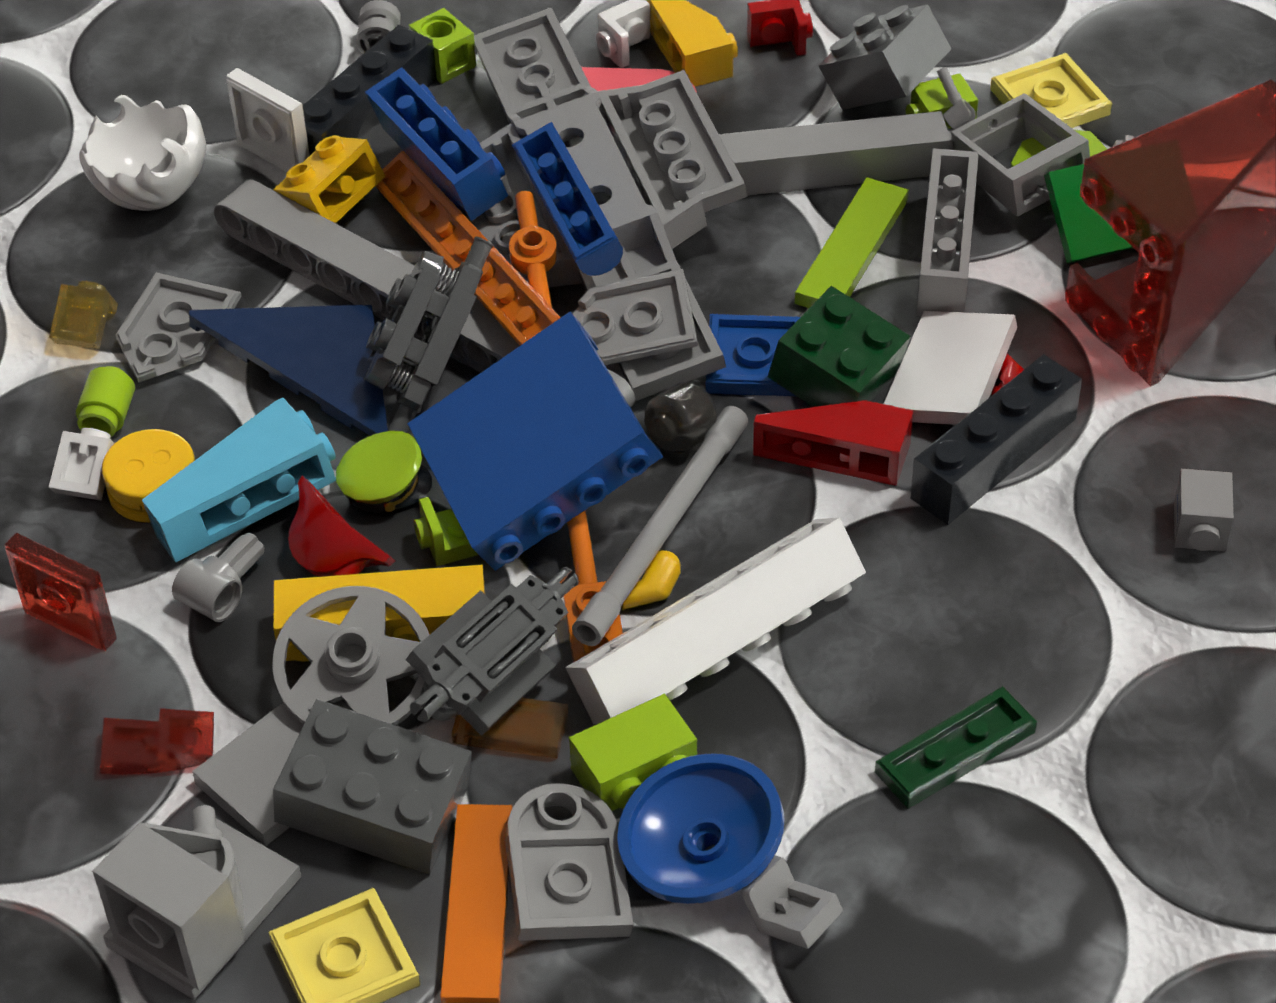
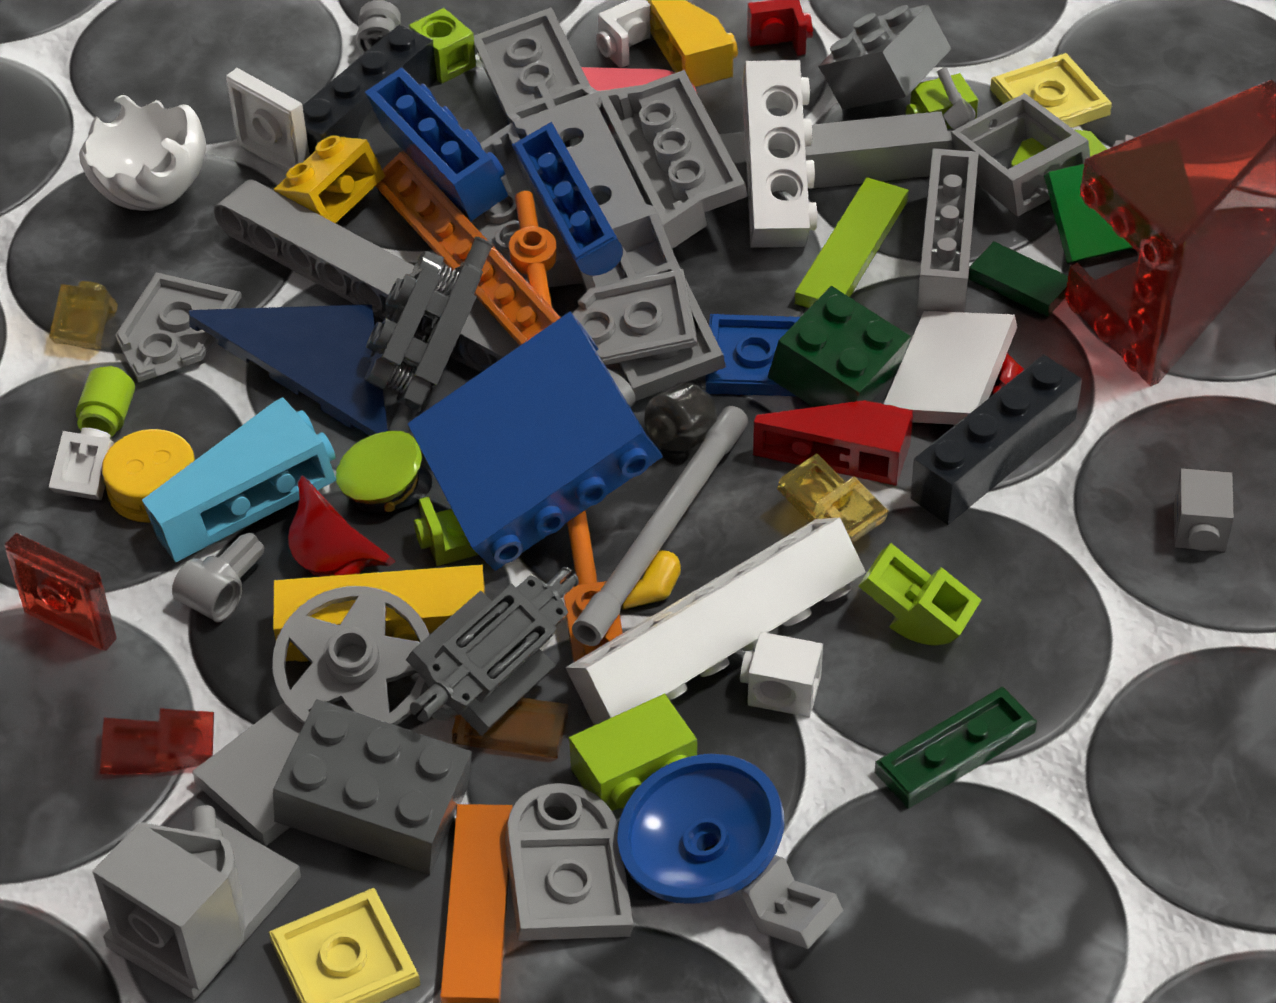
(770, 219): none -> white brick
(783, 673): none -> white brick
(823, 494): none -> clear yellow brick
(925, 605): none -> lime brick
(1019, 278): none -> dark green tile

